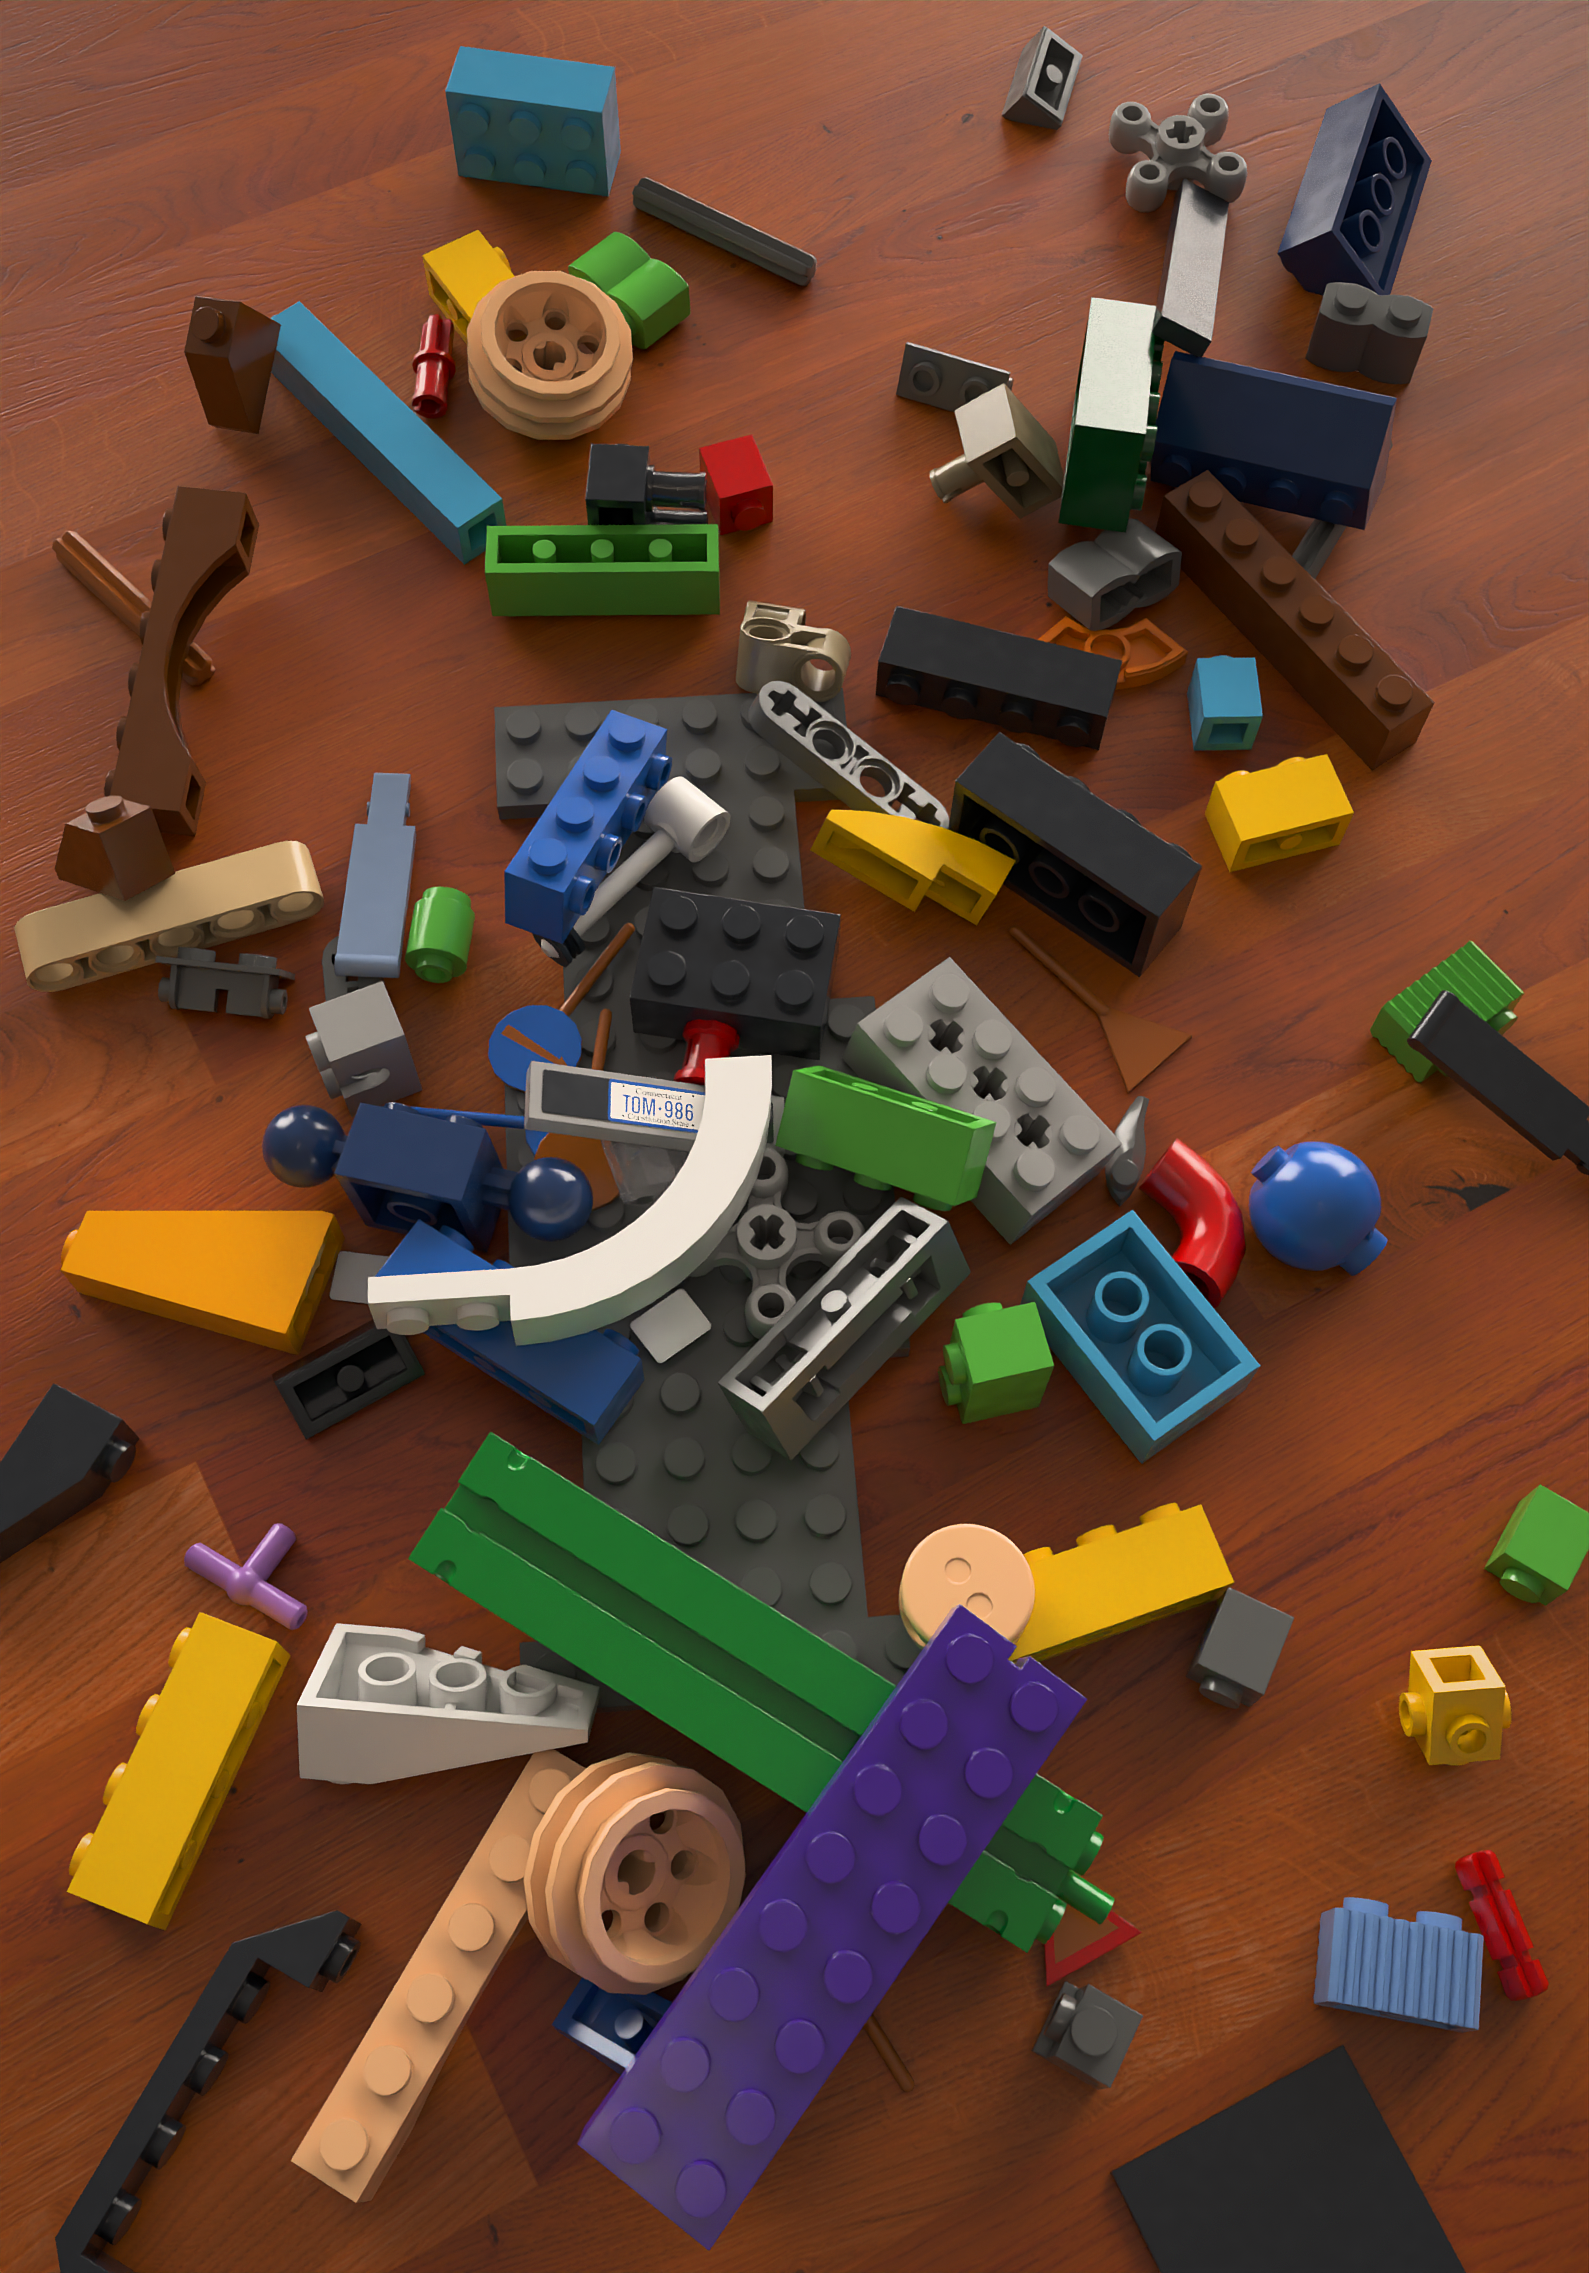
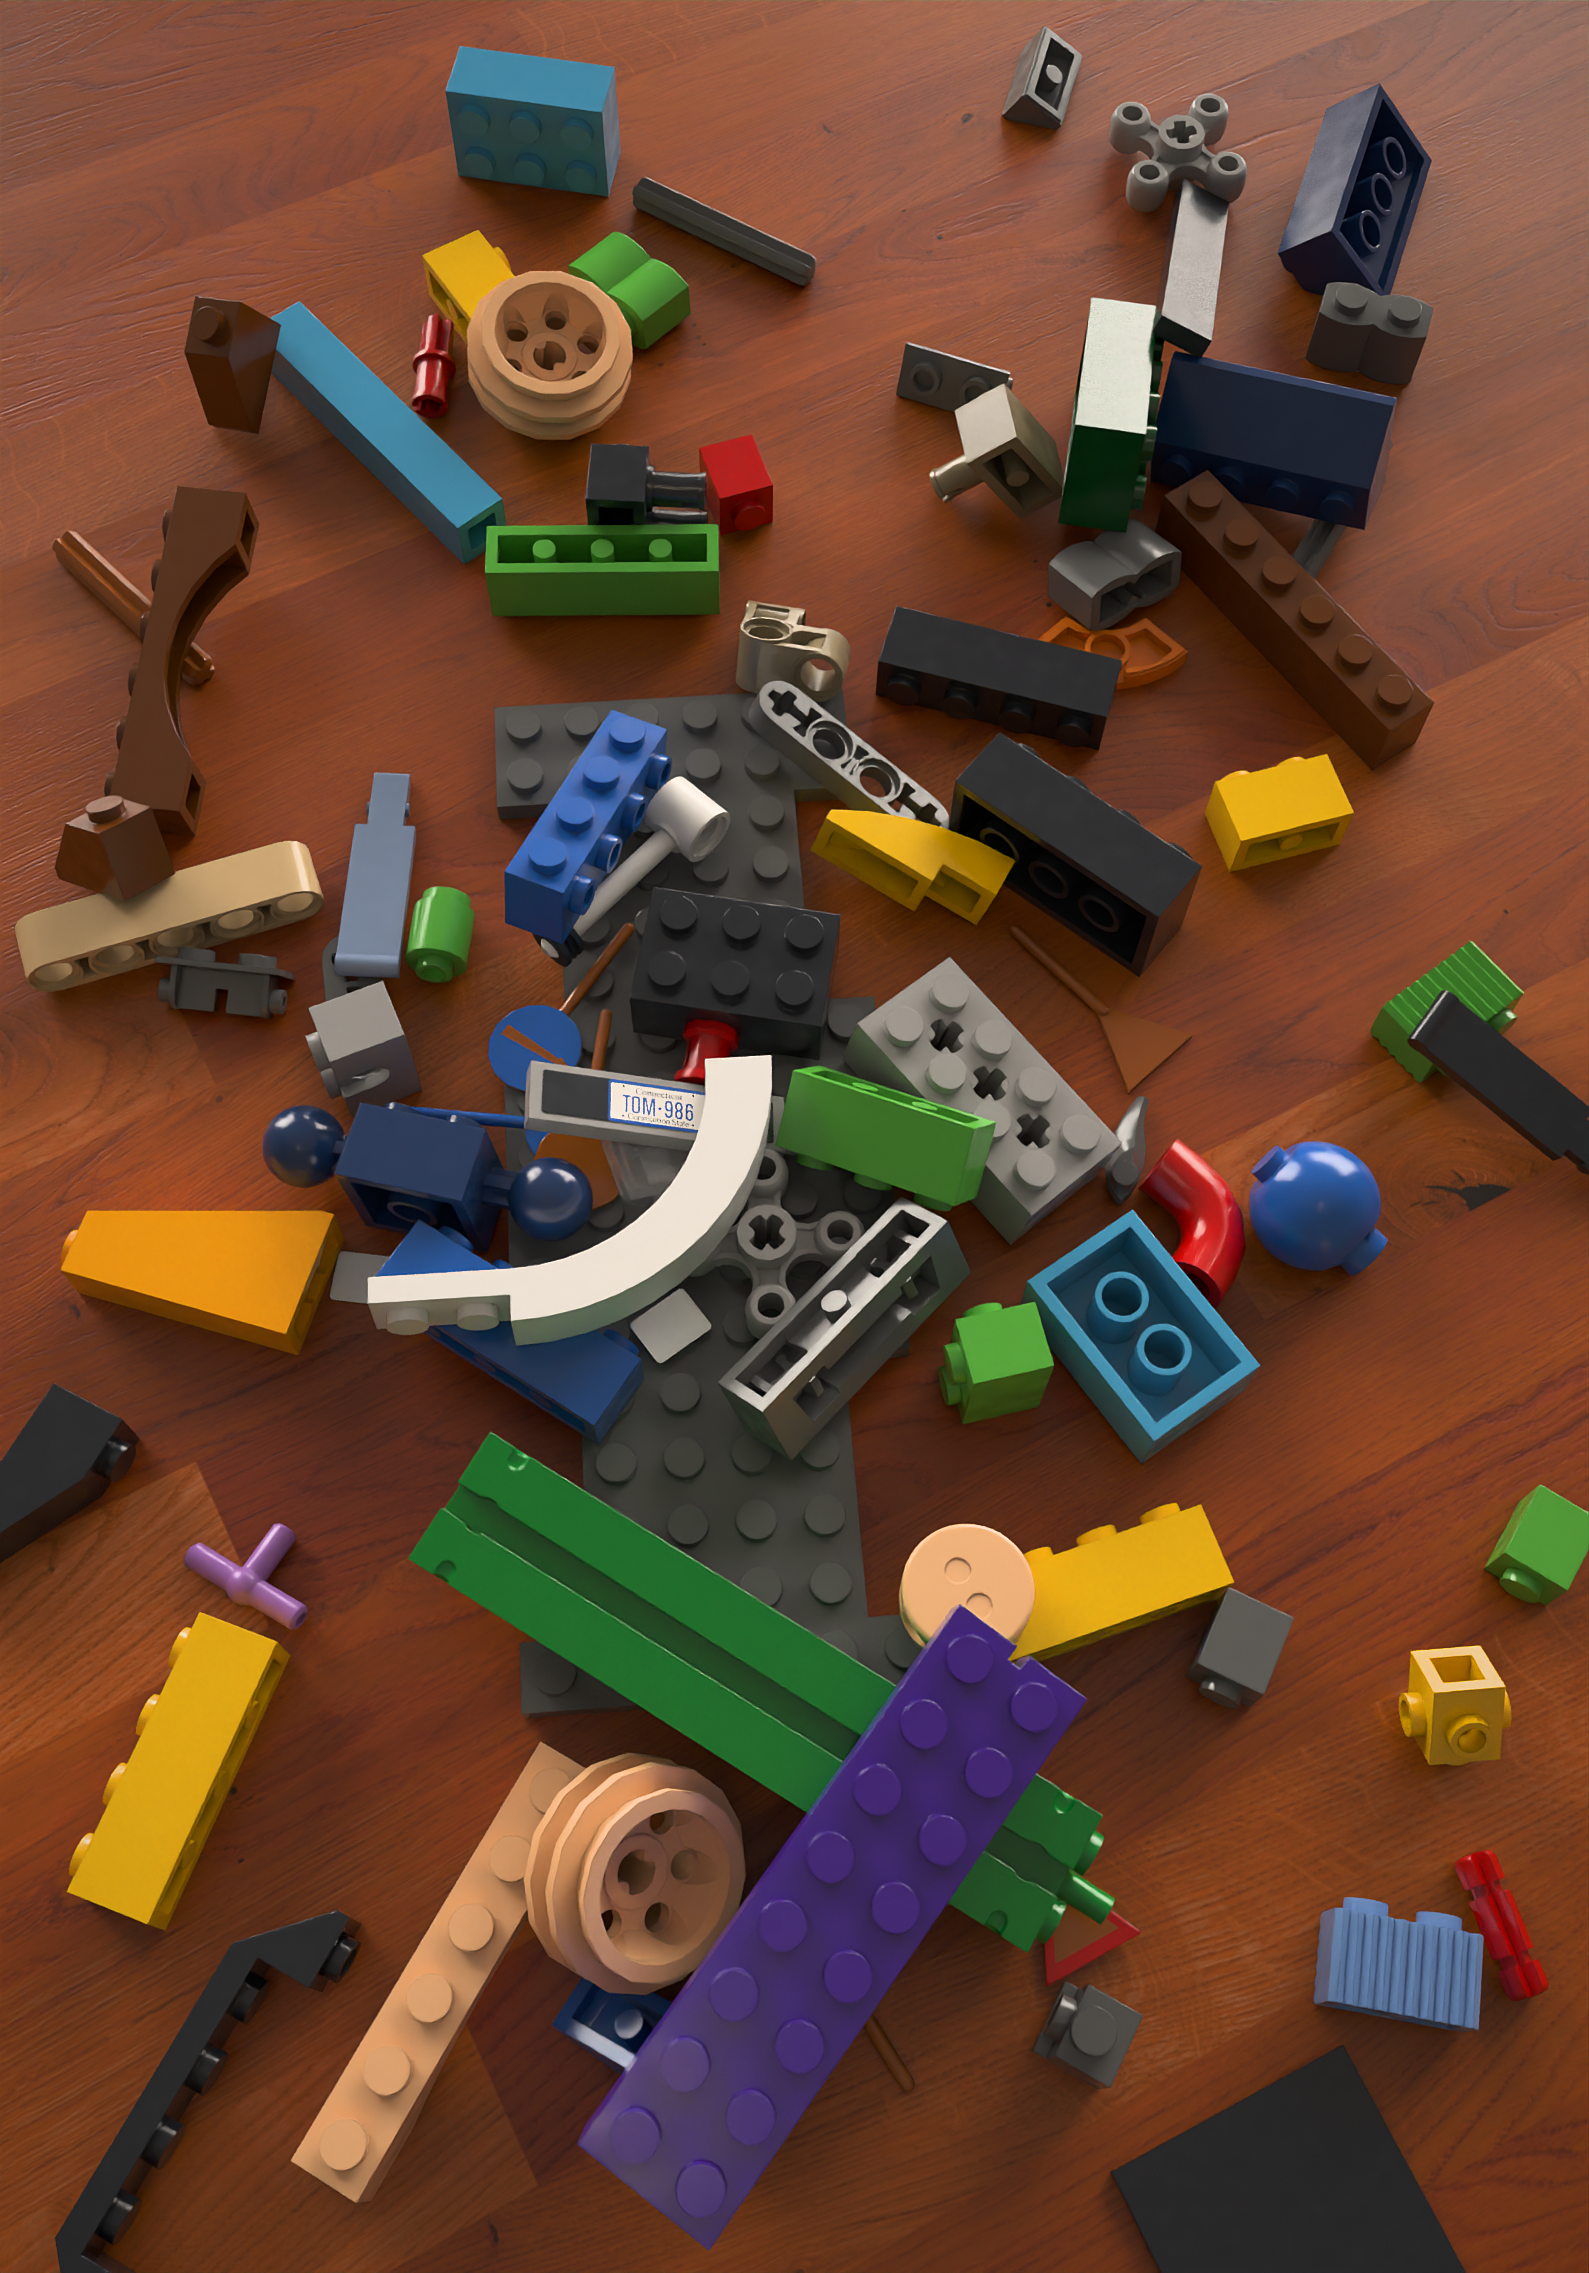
(346, 1376): black slope -> none
(402, 1710): white wedge -> none
(1224, 703): dark azure brick -> none

